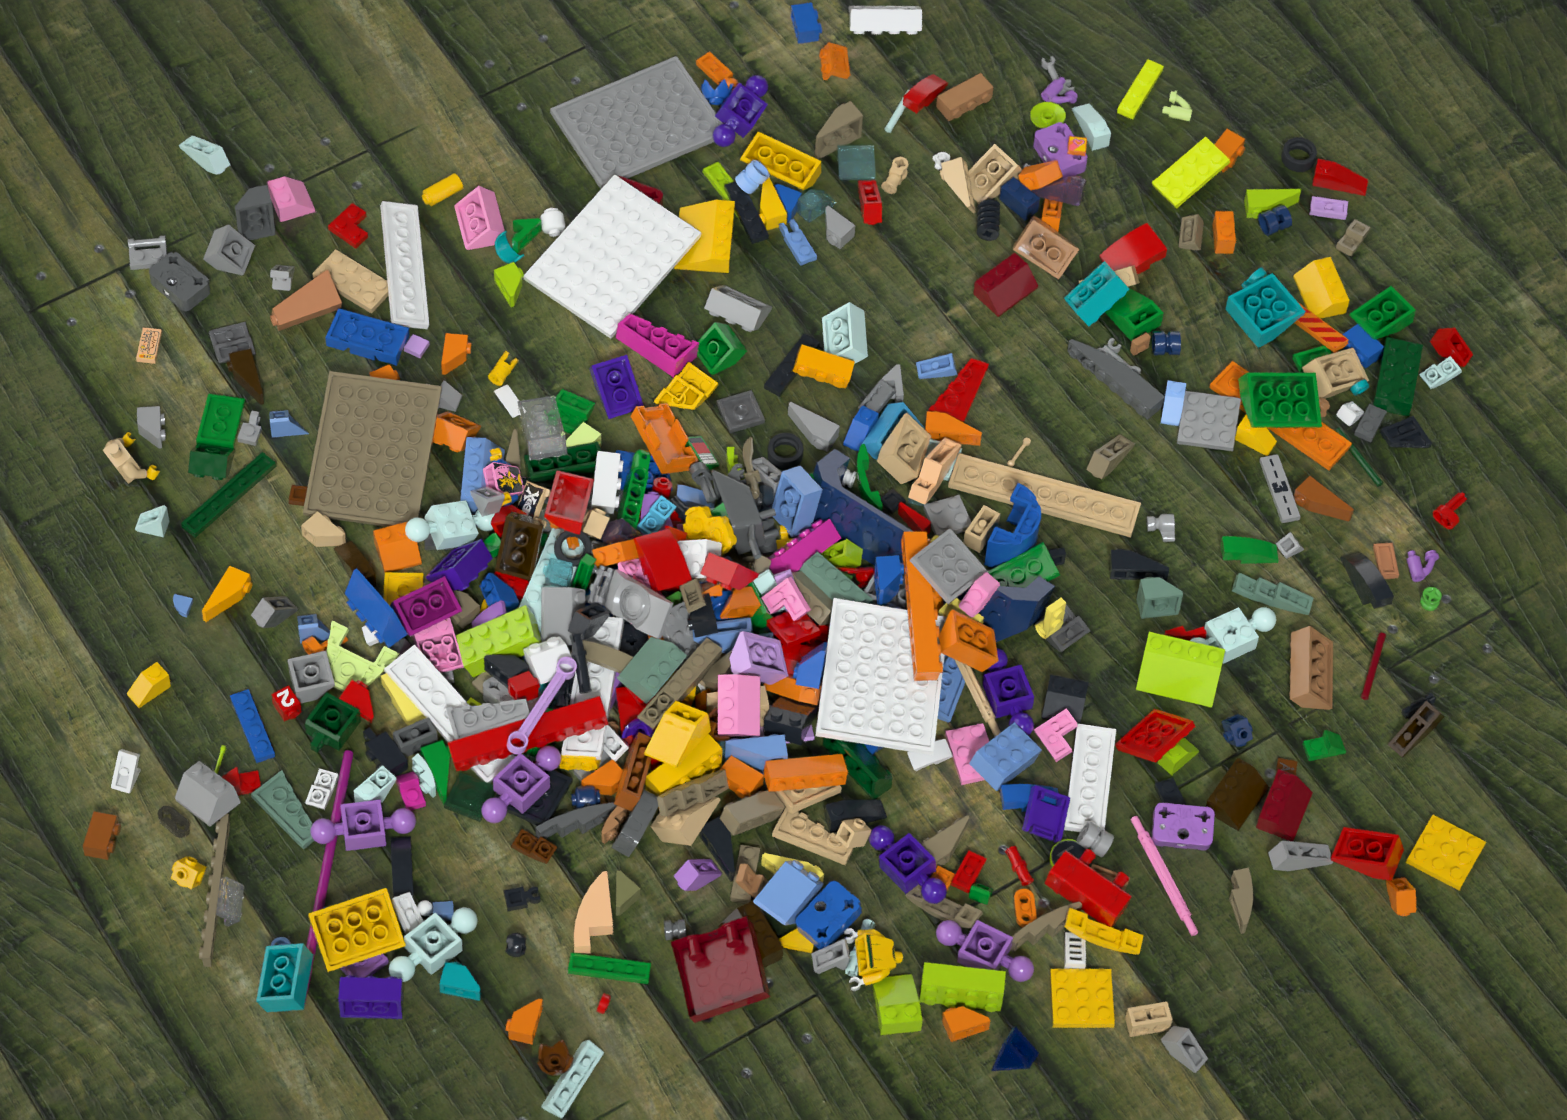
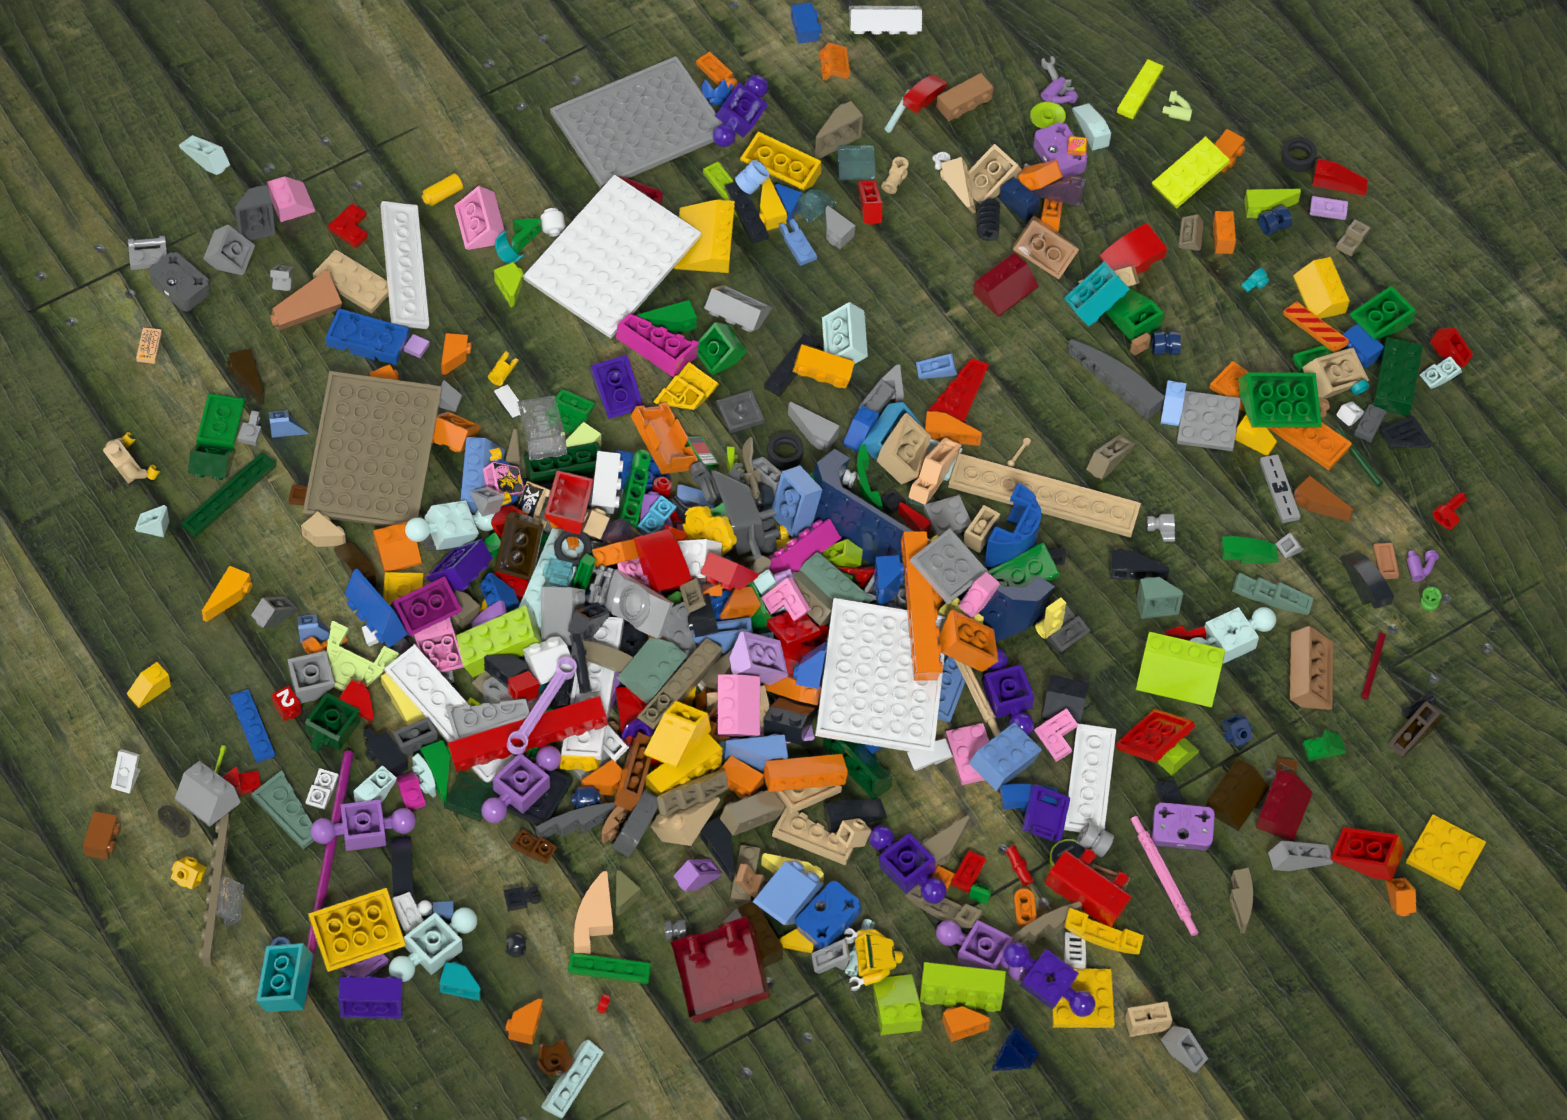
(150, 424): light grey slope -> none
(182, 604): medium blue tile -> none
(229, 340): flat silver slope -> none
(674, 318): none -> green slope
(1081, 1002): none -> dark purple brick
(1112, 351): light grey bar -> none
(1264, 309): teal slope -> none

